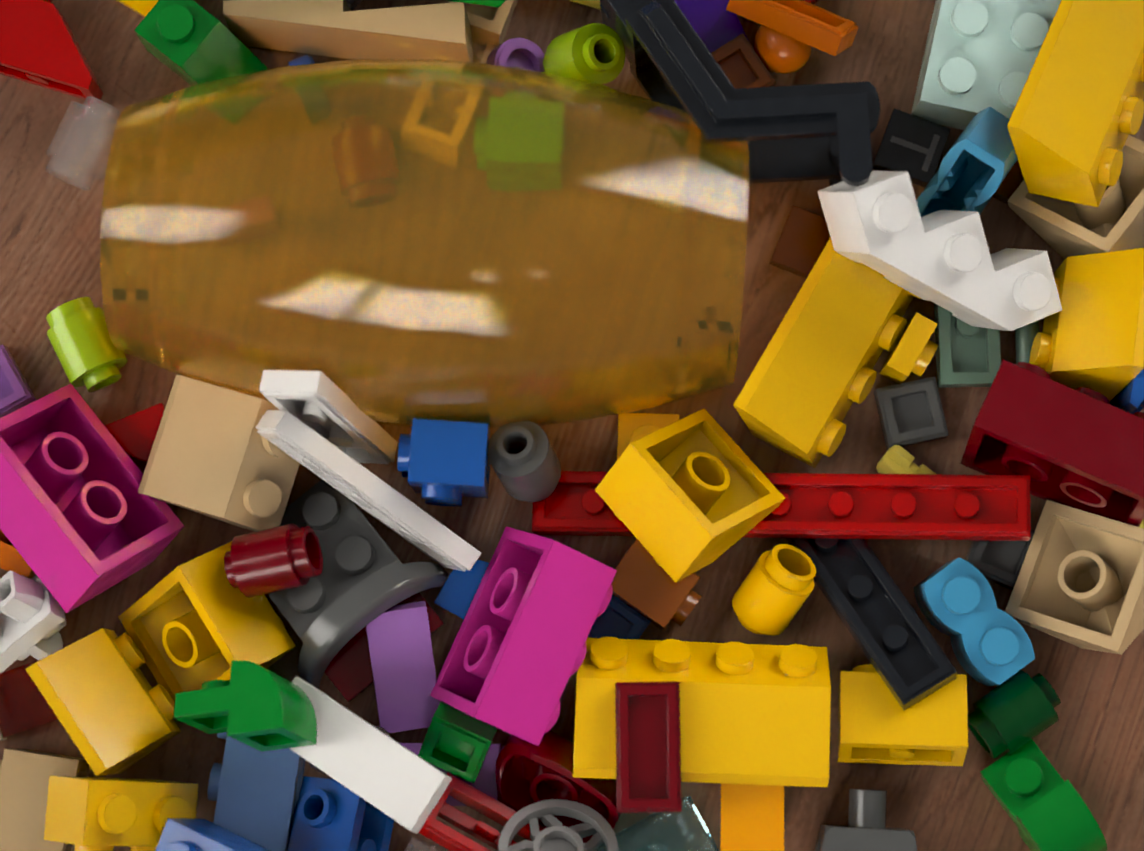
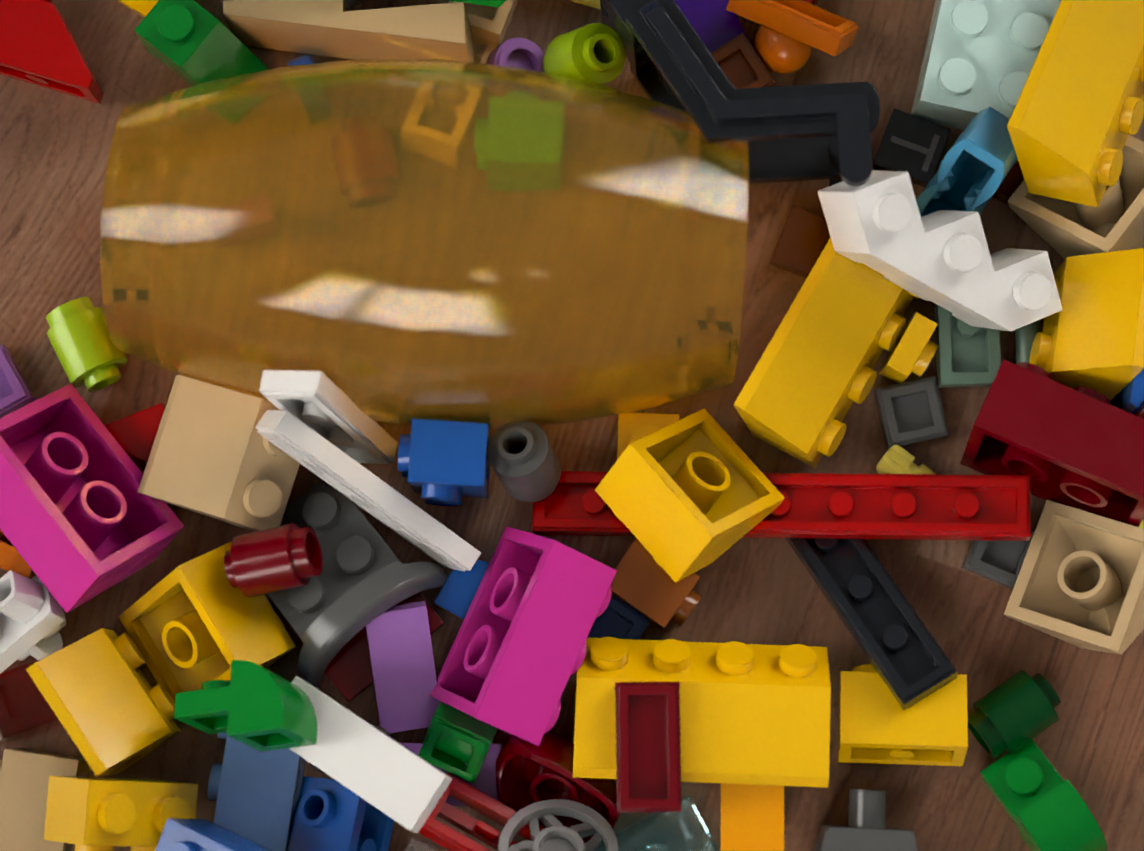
(82, 143): clear brick -> none
(774, 590): yellow brick -> none
(983, 638): dark azure brick -> none

